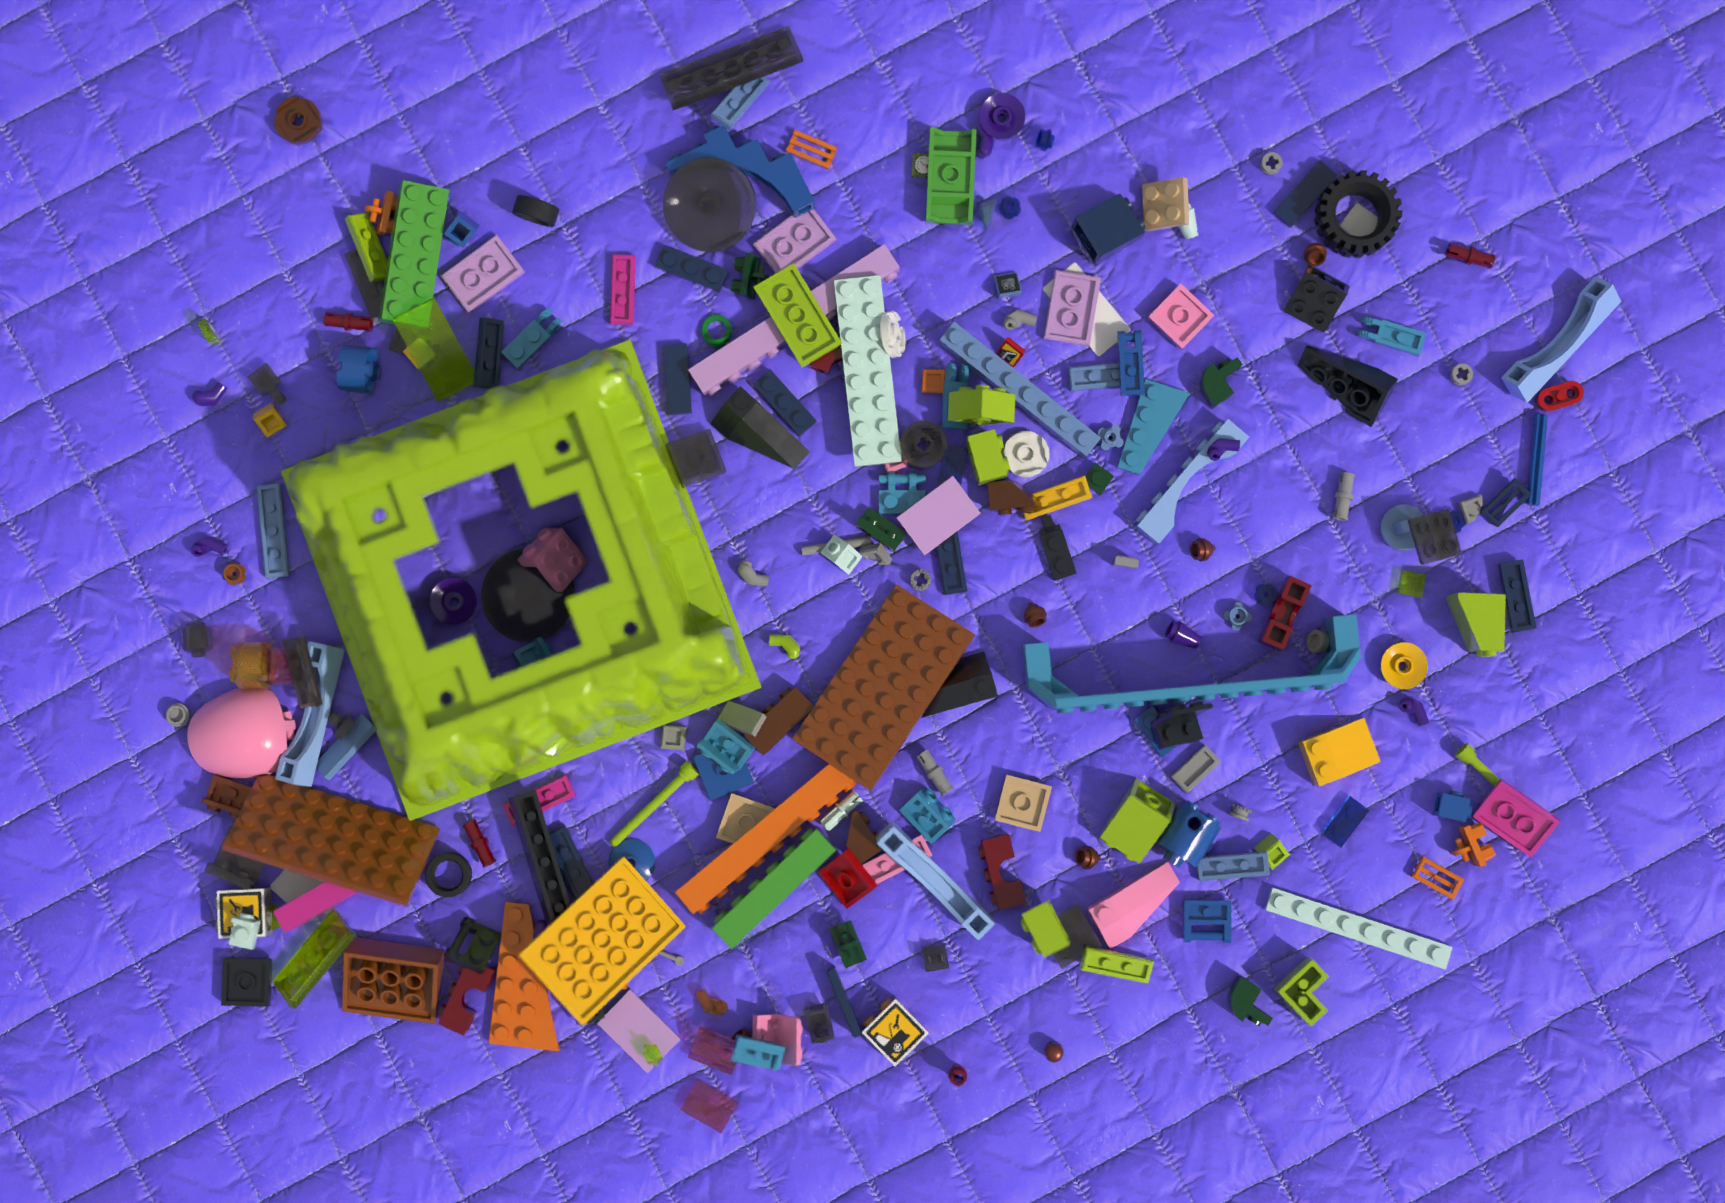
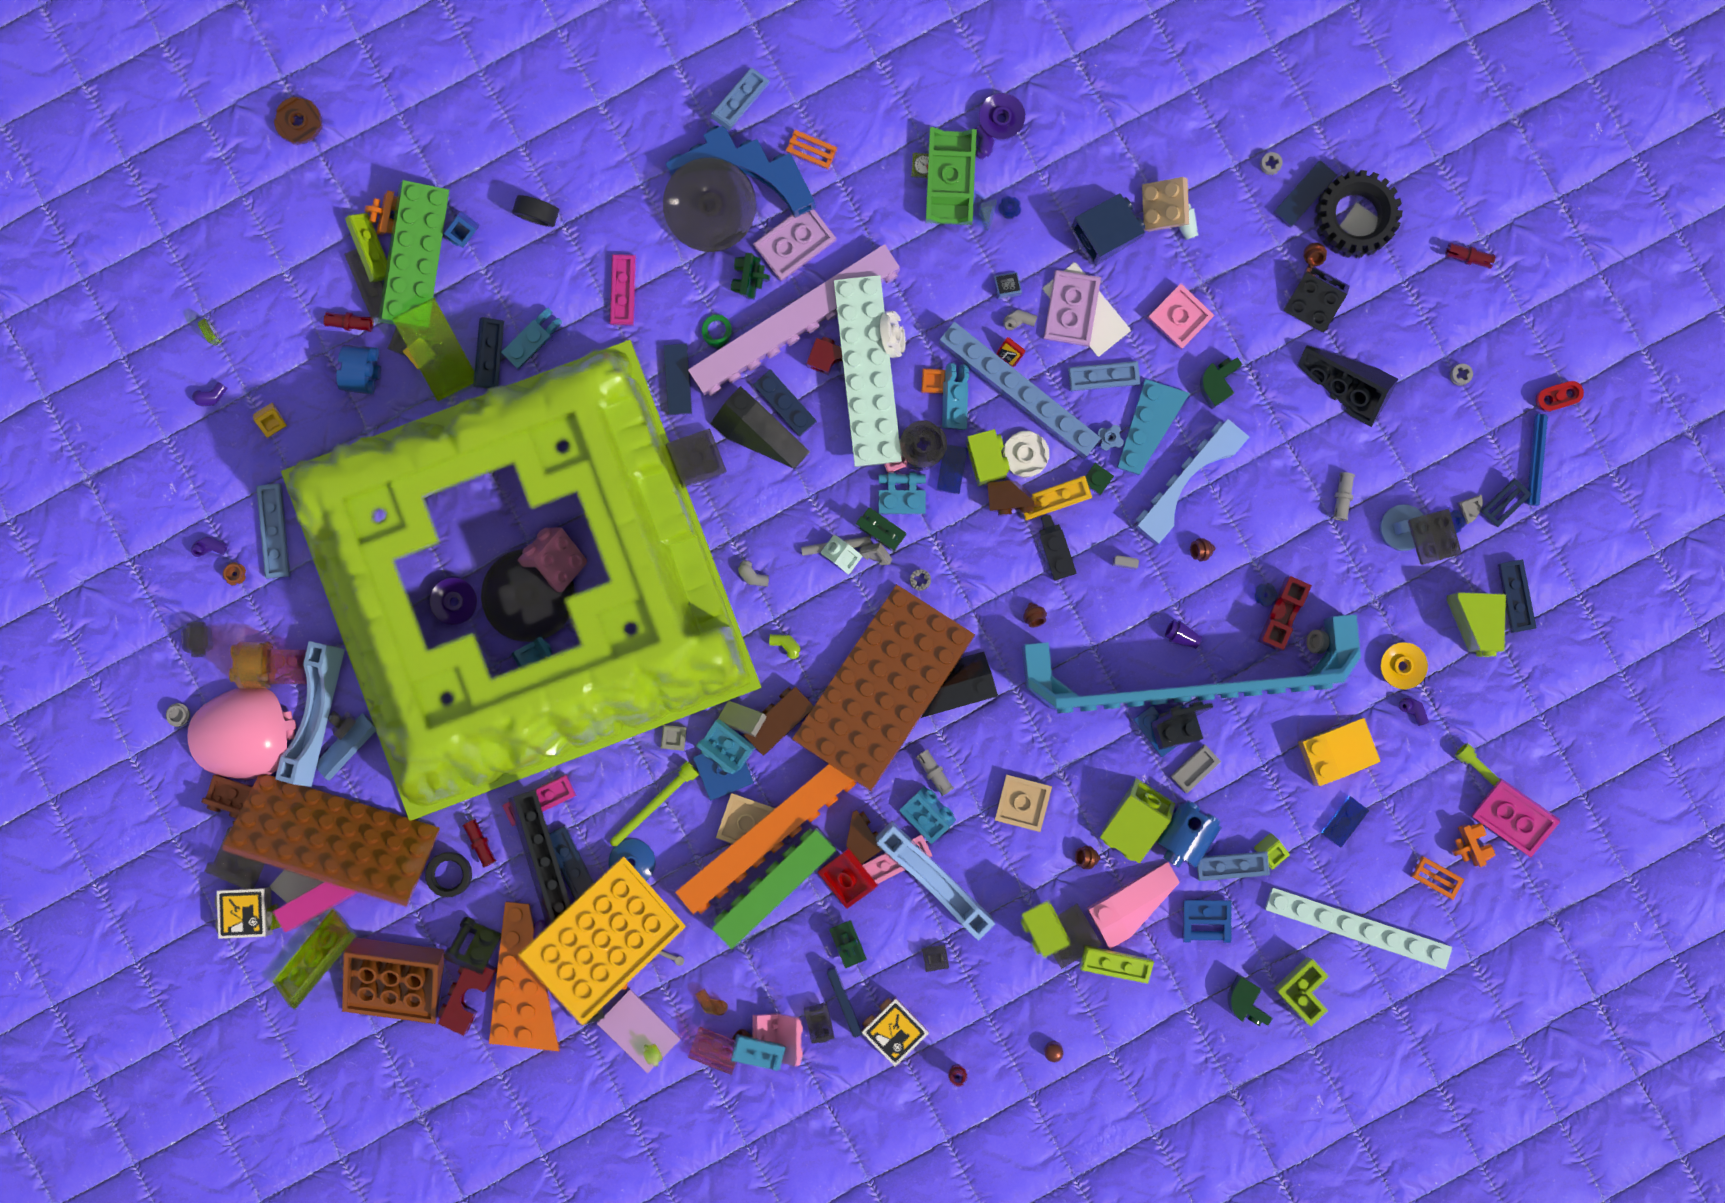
(244, 931): light aqua bracket -> none
(246, 982): black plate -> none
(266, 382): clear smoke plate -> none
(302, 672): clear smoke tile -> none
(482, 274): lavender tile -> none
(691, 269): dark blue plate -> none
(709, 1105): clear pink plate -> none
(731, 68): clear smoke plate -> none
(797, 315): lime plate -> none
(841, 810): light aqua axle -> none
(938, 515): lavender tile -> none
(951, 565): dark blue tile -> none
(981, 406): lime brick -> none
(995, 851): dark red arch -> none
(1045, 139): clear blue plate -> none
(1131, 364): blue plate -> none
(1219, 447): dark purple arm -> none
(1240, 812): light grey bush -> none
(1244, 616): medium blue plate -> none
(1393, 336): dark azure hinge -> none
(1411, 584): clear neon green tile -> none
(1452, 806): blue brick -> none
(1592, 308): light blue arch -> none

